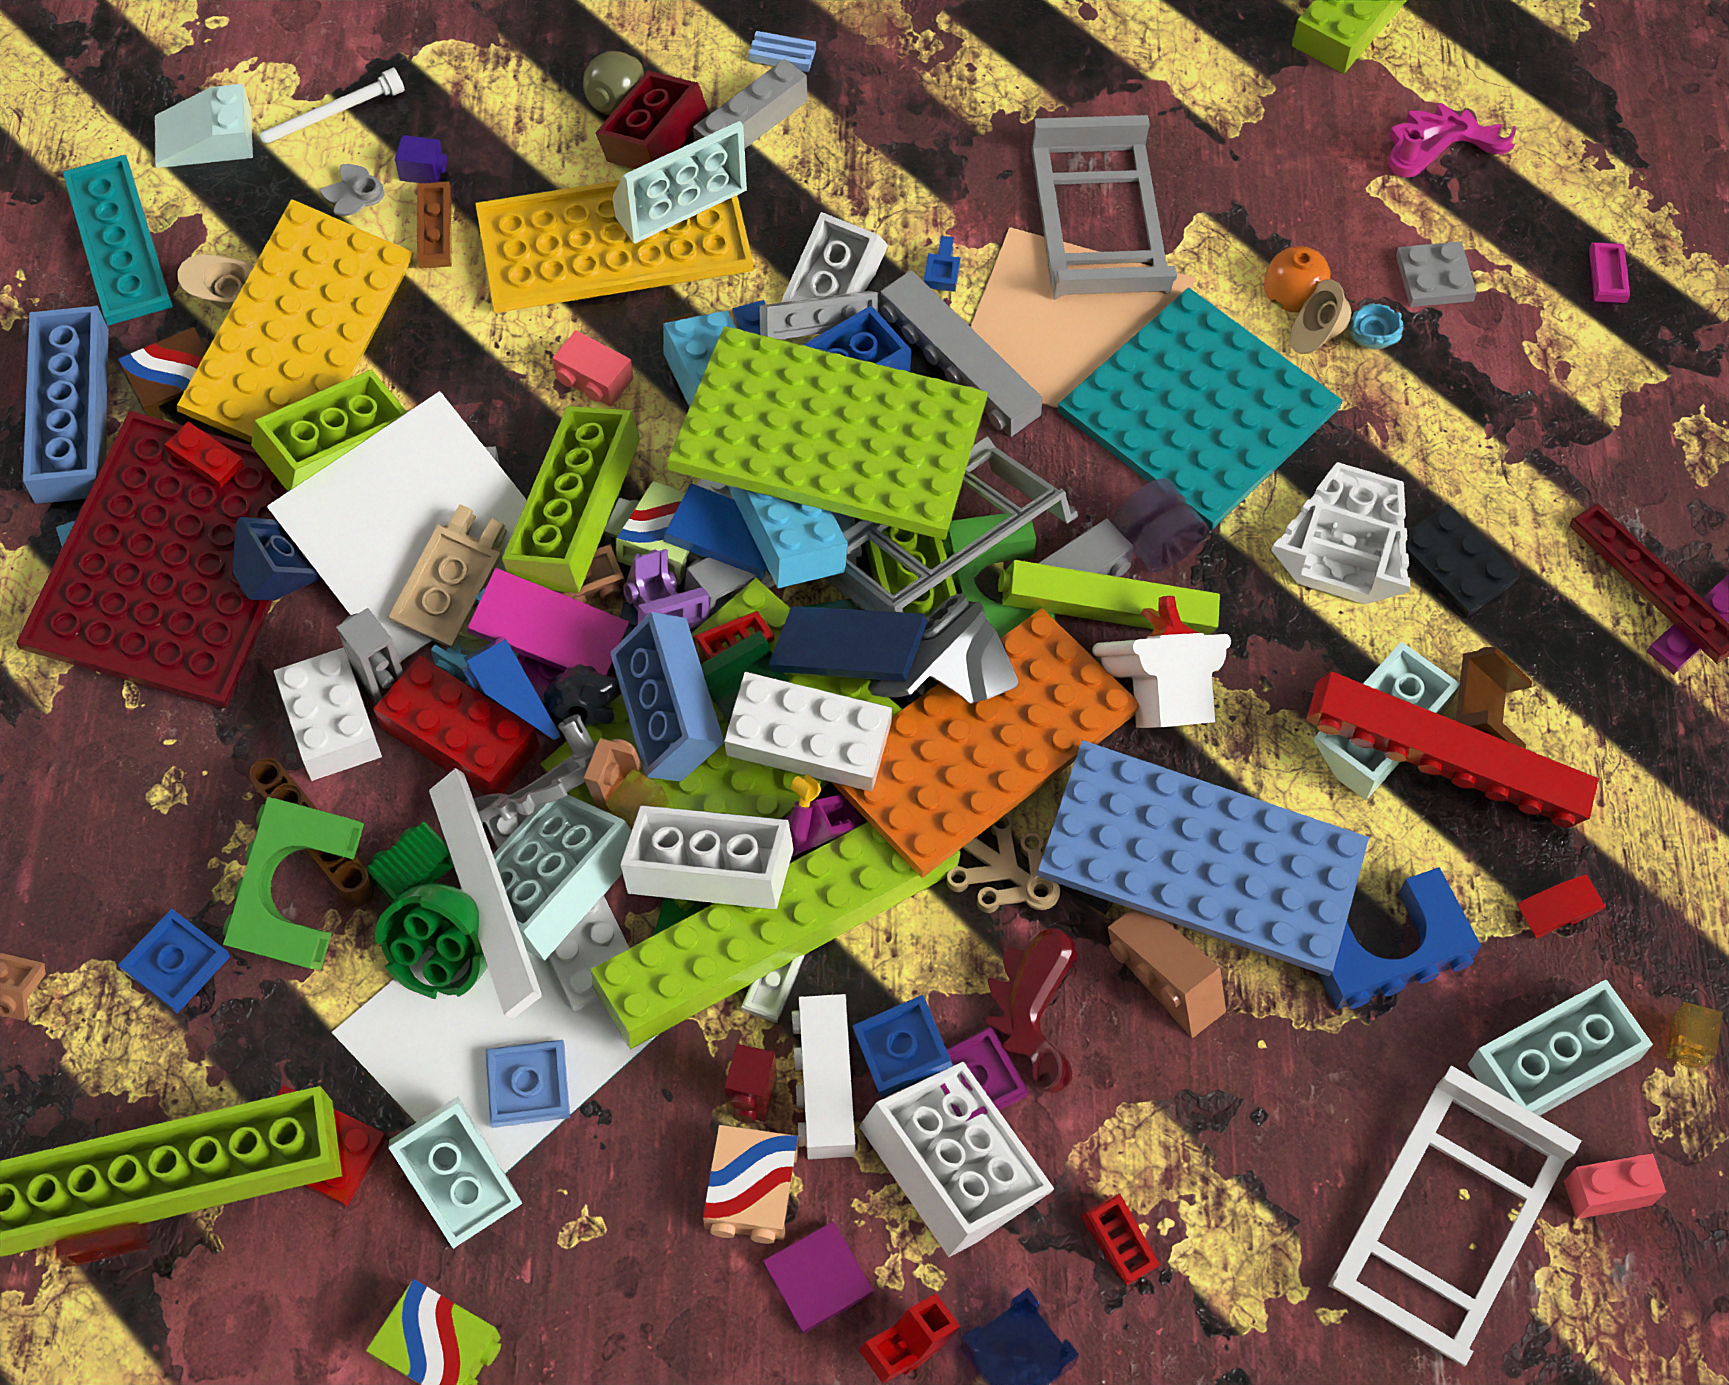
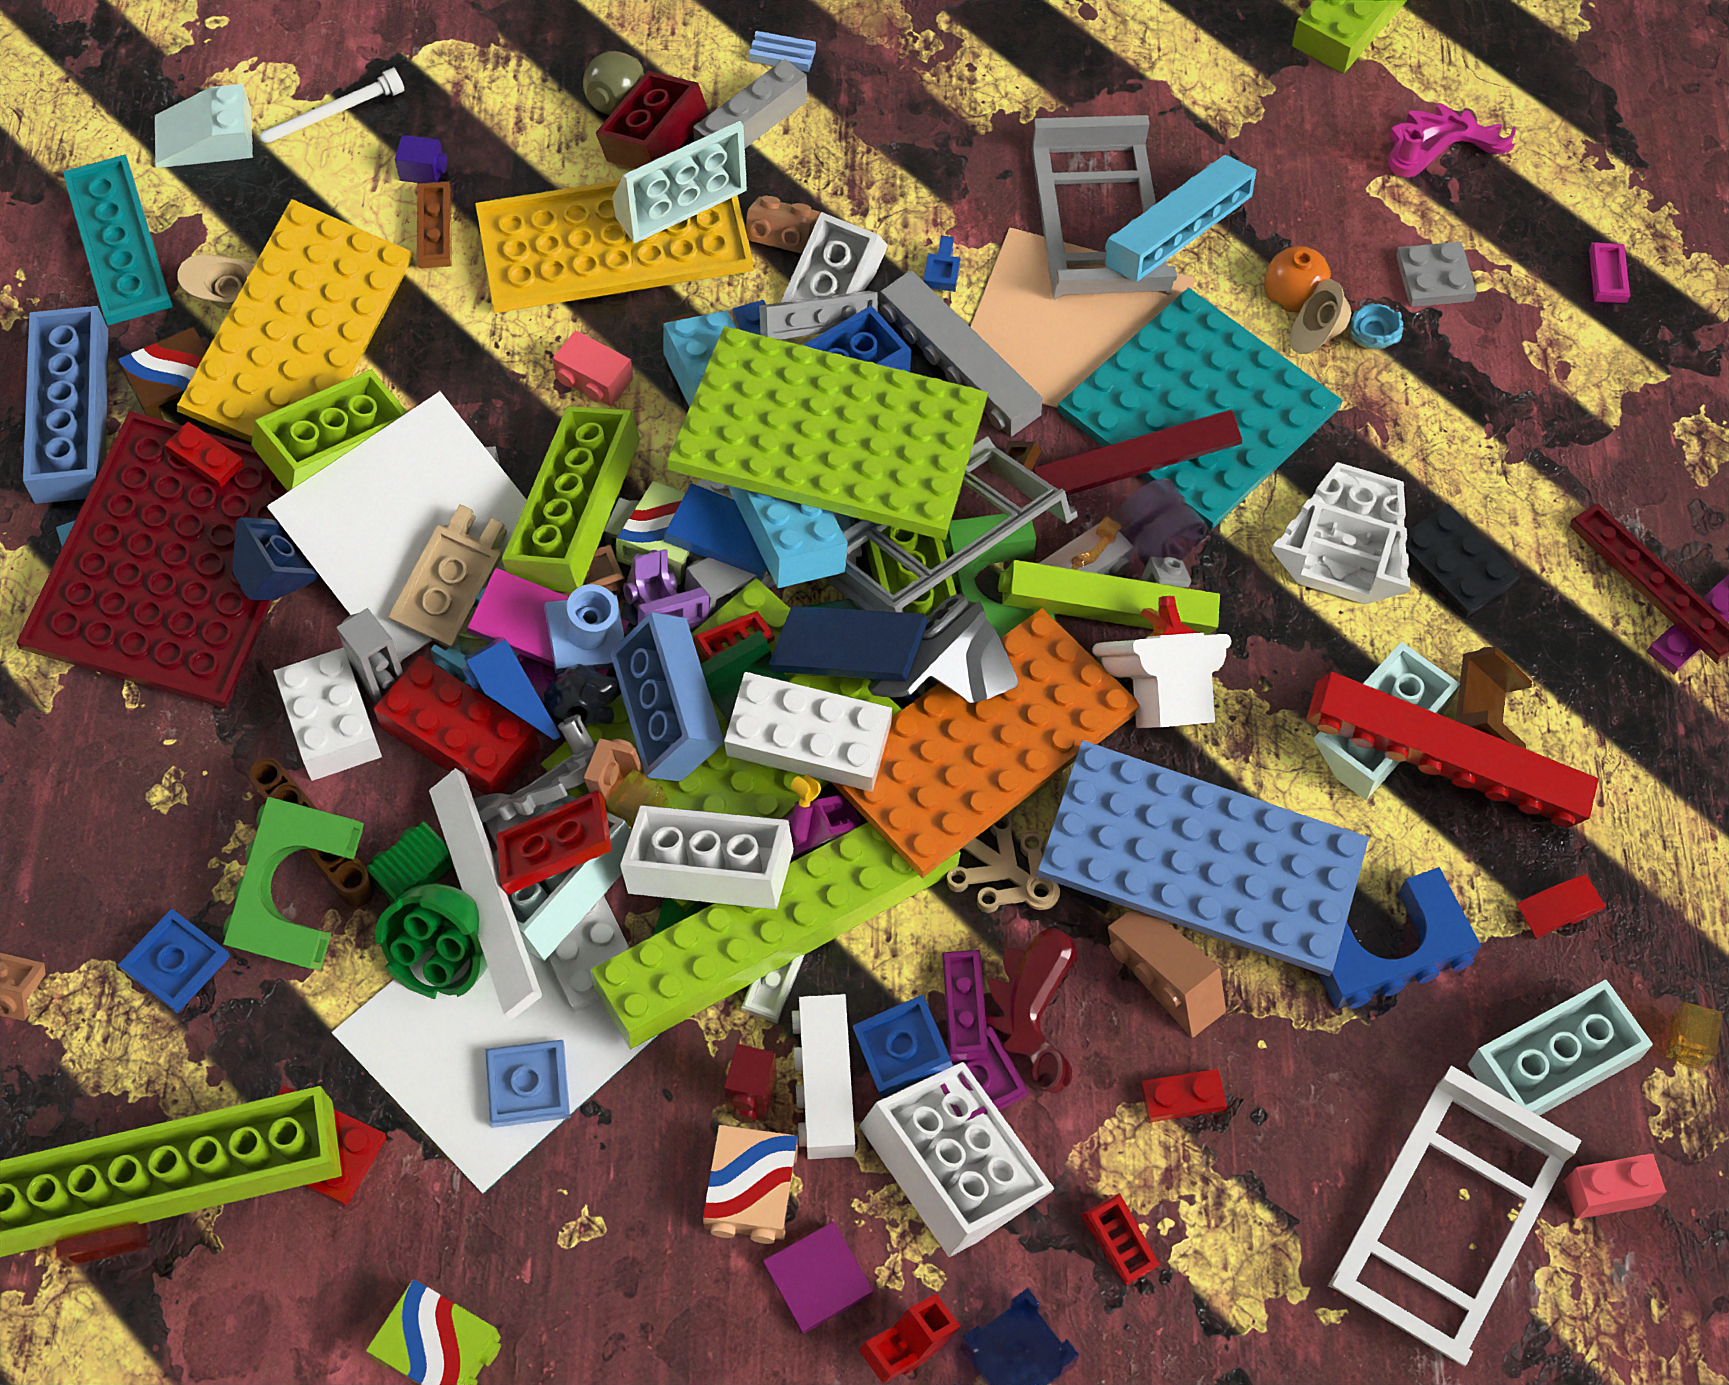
(354, 191): light grey plate -> none
(454, 1172): light aqua slope -> none
(553, 842): none -> red plate
(584, 628): none -> light blue plant
(780, 223): none -> nougat bracket
(965, 1005): none -> magenta tile
(1023, 452): none -> reddish brown plate
(1107, 530): none -> clear orange piece
(1142, 453): none -> dark red tile
(1167, 572): none -> light grey bracket
(1179, 218): none -> medium azure brick
(1183, 1095): none -> red plate

